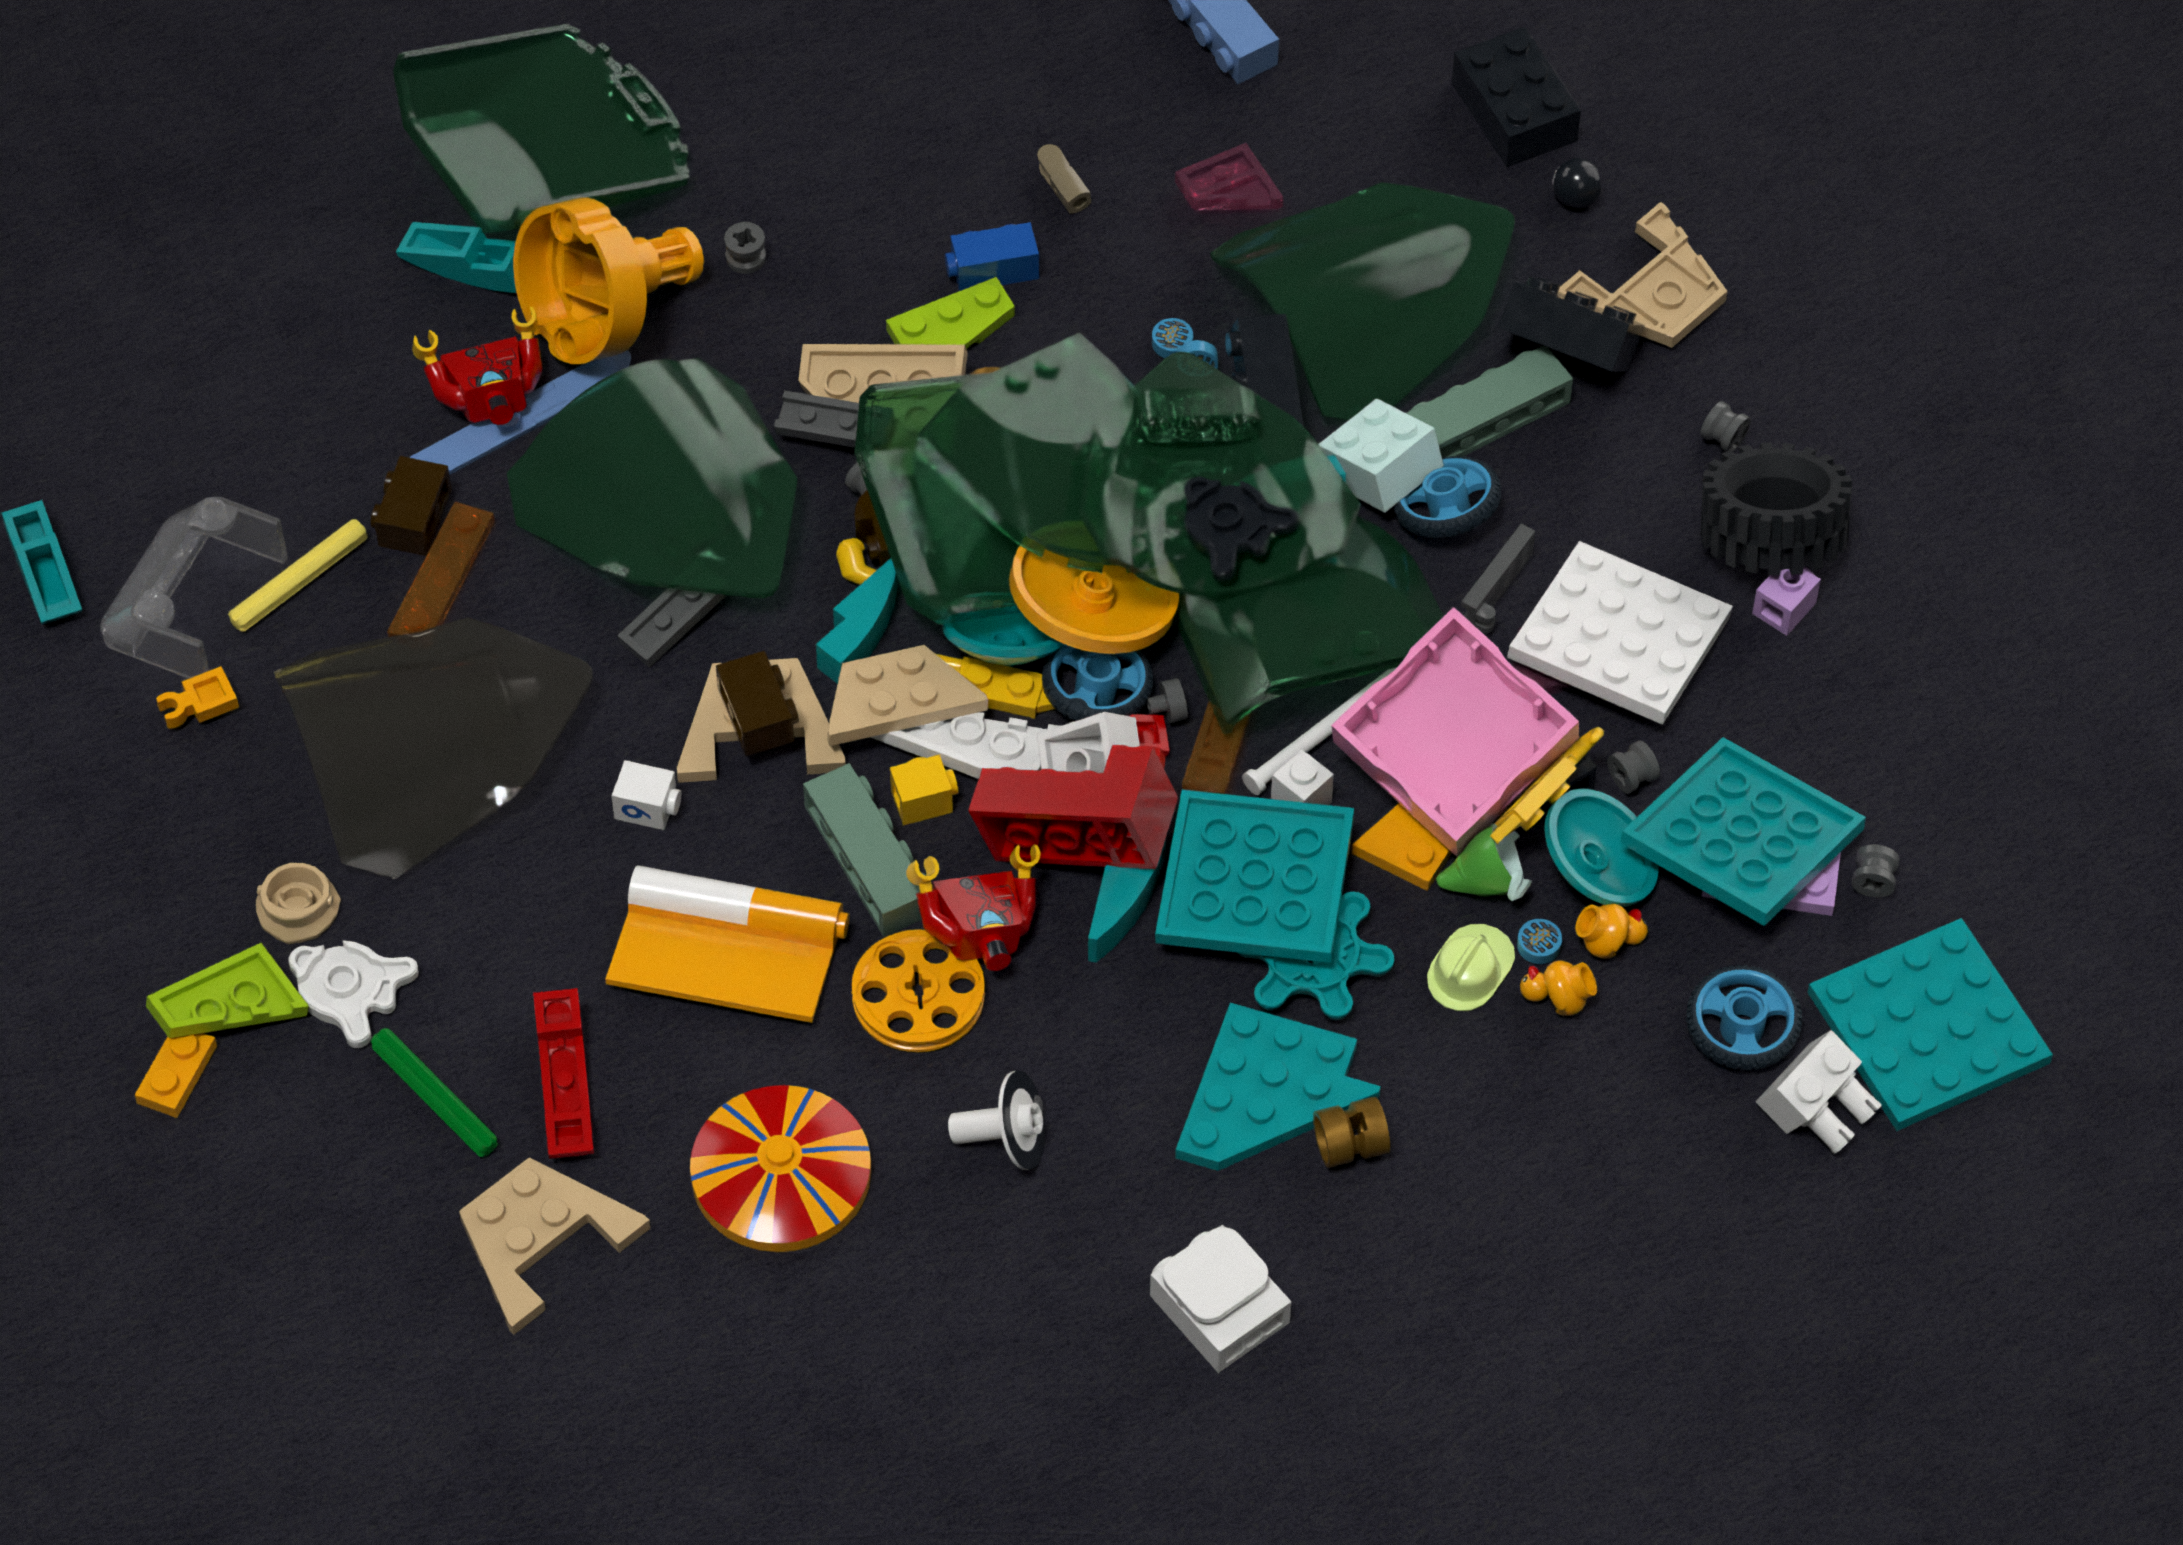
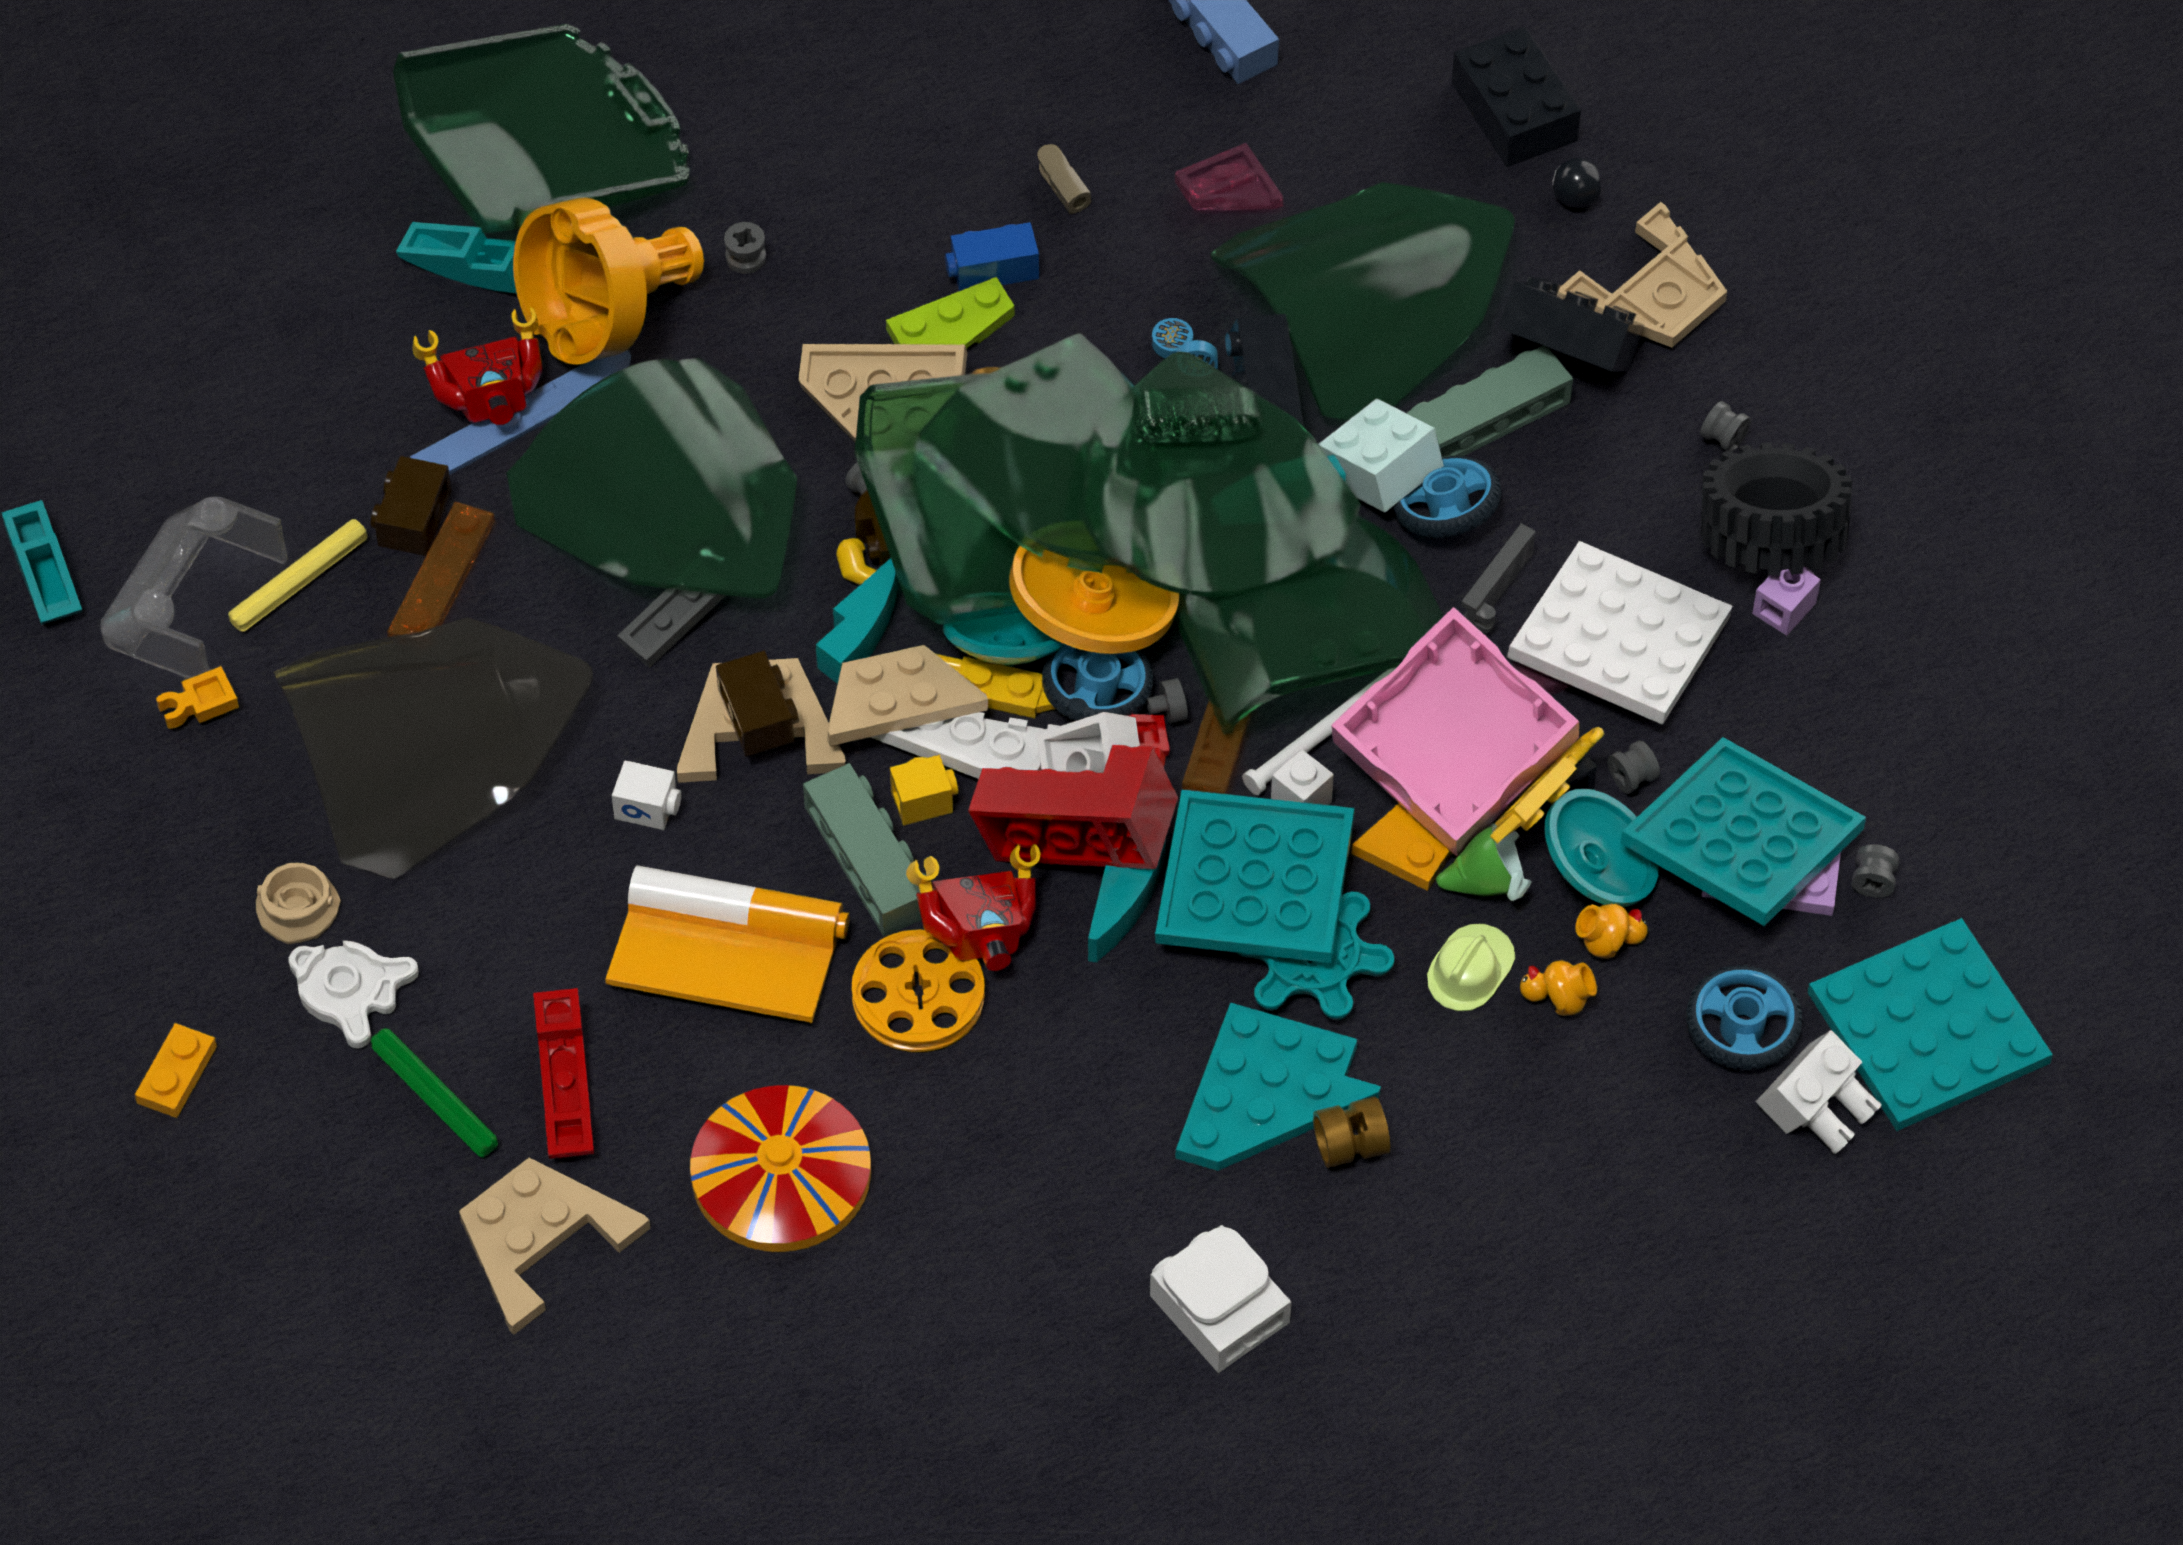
(228, 995): lime wing -> none
(818, 418): dark grey hinge -> none
(1015, 1120): white piece -> none
(1232, 521): black tile -> none
(1539, 941): dark azure tile -> none

